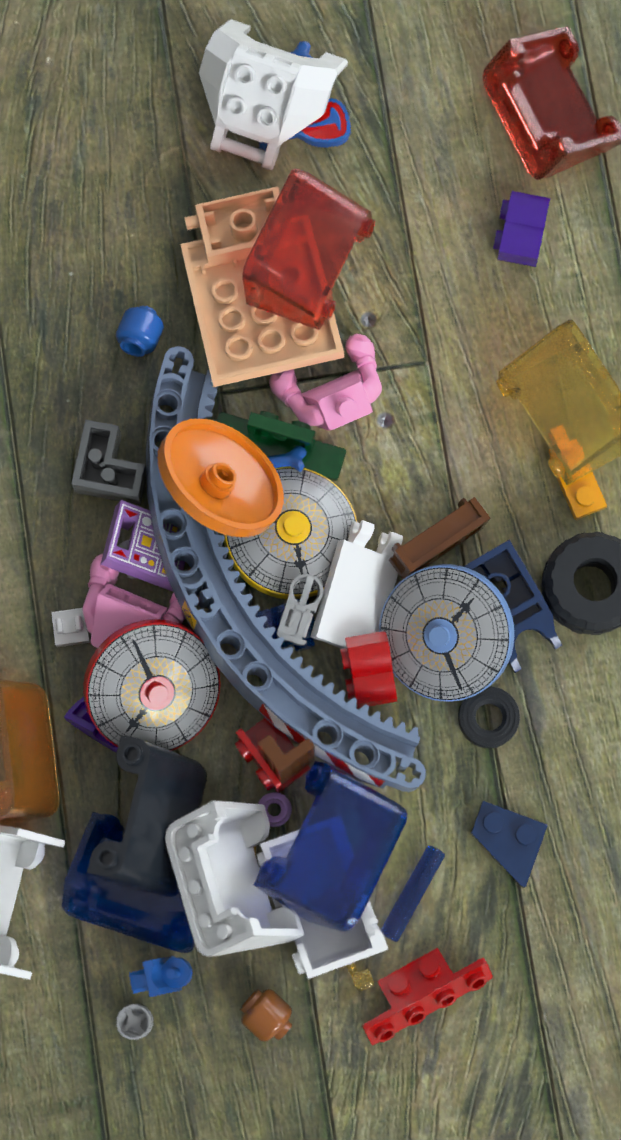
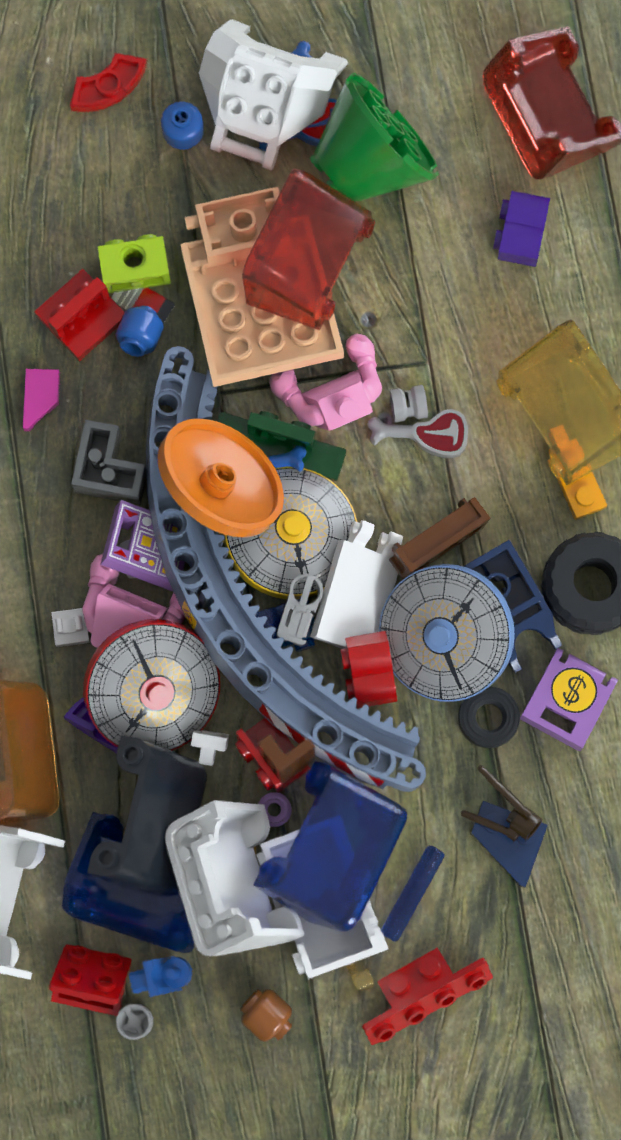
(40, 395): none -> dark pink tile
(81, 314): none -> red bracket
(90, 979): none -> red bracket
(108, 86): none -> red tile
(144, 297): none -> sticker
(150, 273): none -> lime brick
(182, 125): none -> blue head
(209, 743): none -> white tile
(369, 147): none -> green cone
(416, 403): none -> light grey wheel
(441, 436): none -> light grey piece
(521, 819): none -> dark brown plant
(572, 692): none -> medium lavender container

